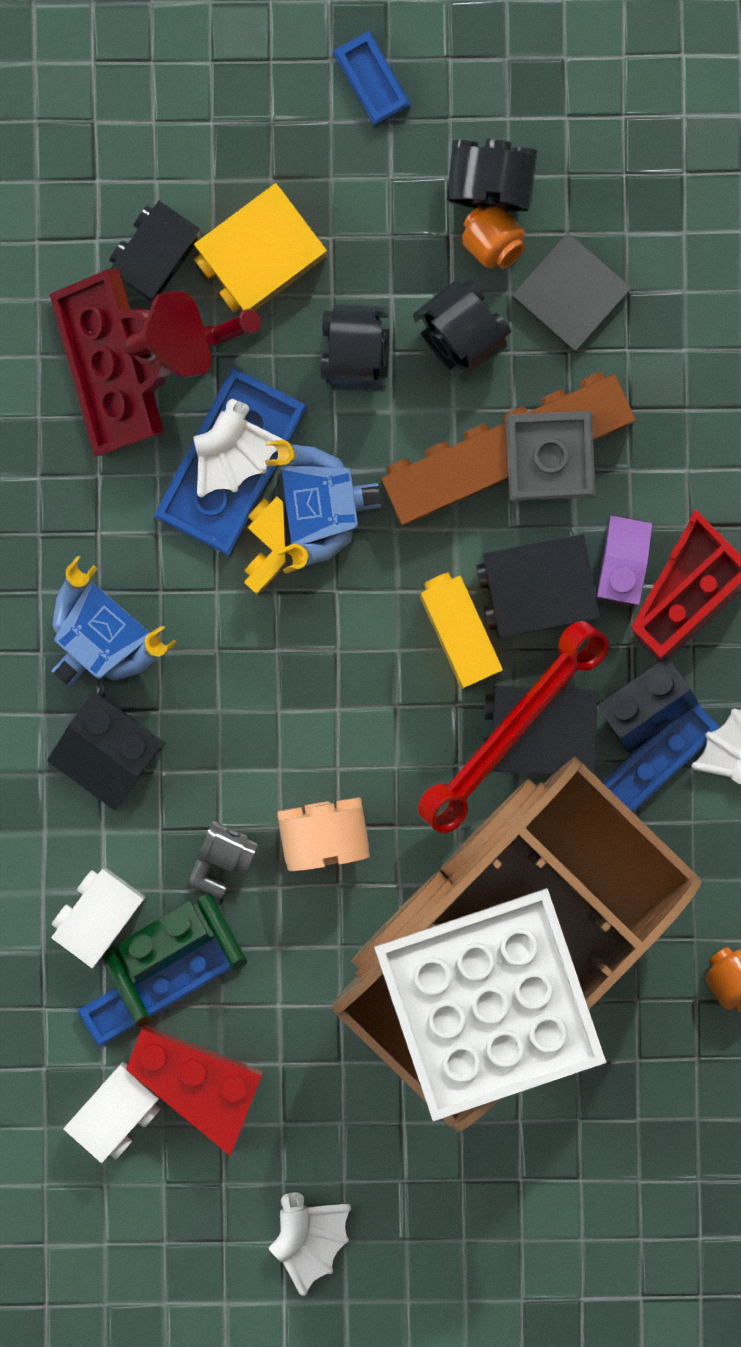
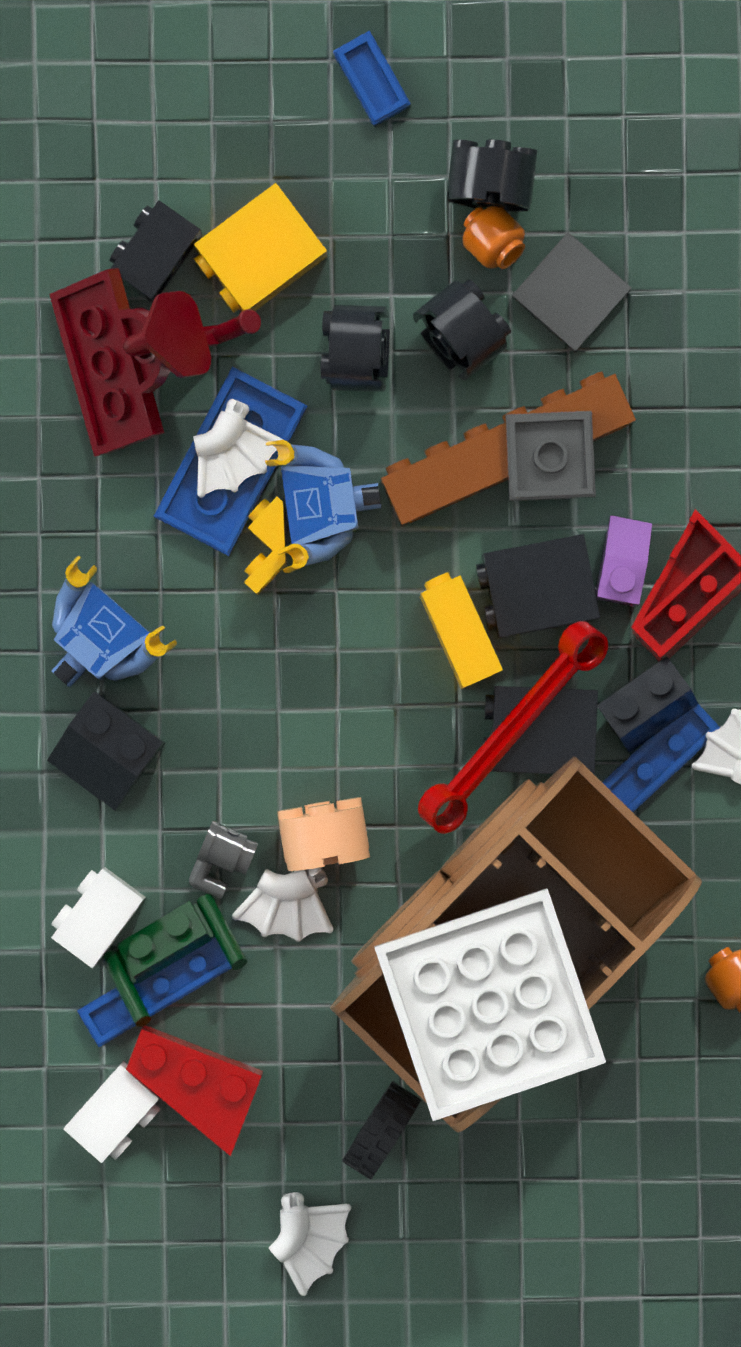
(287, 904): none -> white arm
(381, 1130): none -> black tyre

